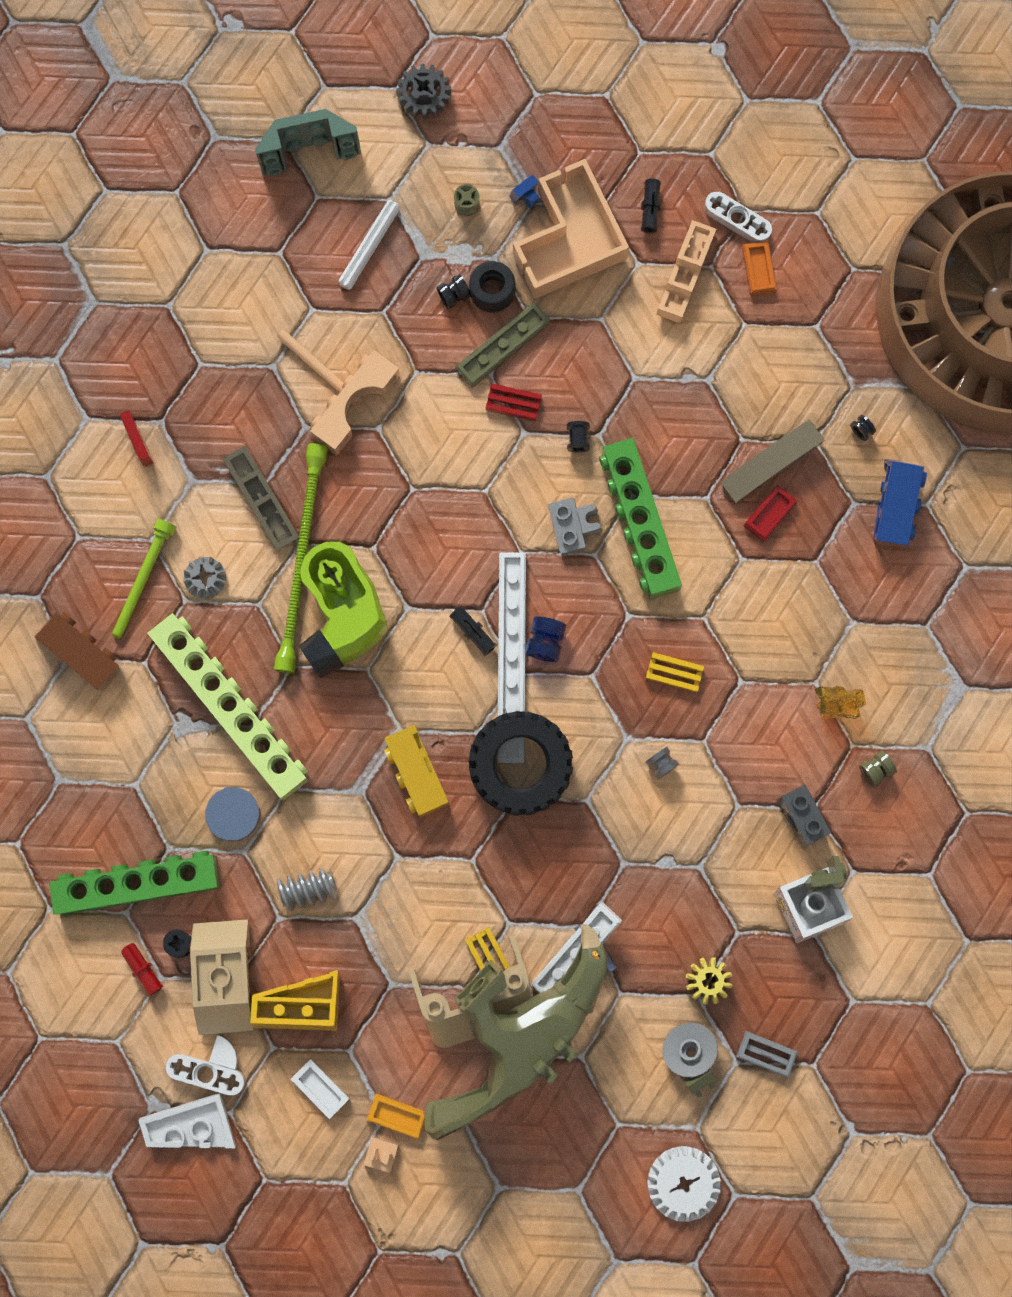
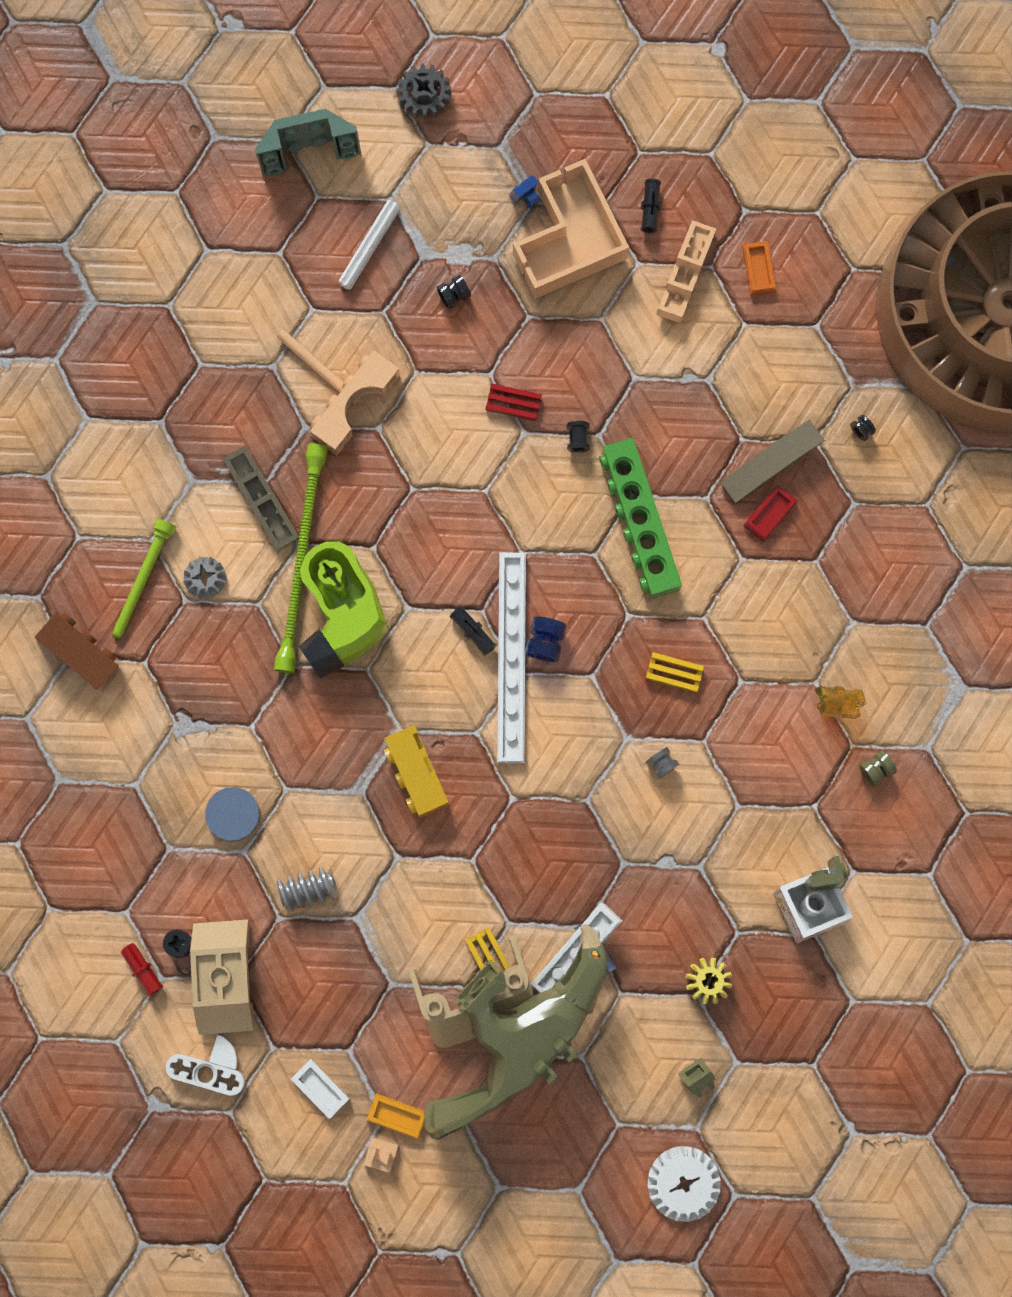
(66, 902): bright green brick -> none
(136, 438): red tile -> none
(165, 637): yellowish green brick -> none
(192, 1124): white wing -> none
(299, 1006): yellow wedge -> none
(469, 194): olive wheel -> none
(489, 271): black tyre -> none
(502, 345): olive tile -> none
(547, 789): black tyre -> none
(572, 525): light grey plate -> none
(681, 1041): light grey dish -> none
(718, 215): white beam -> none
(744, 1045): light grey tile -> none
(803, 816): dark grey brick -> none
(899, 502): blue wedge -> none

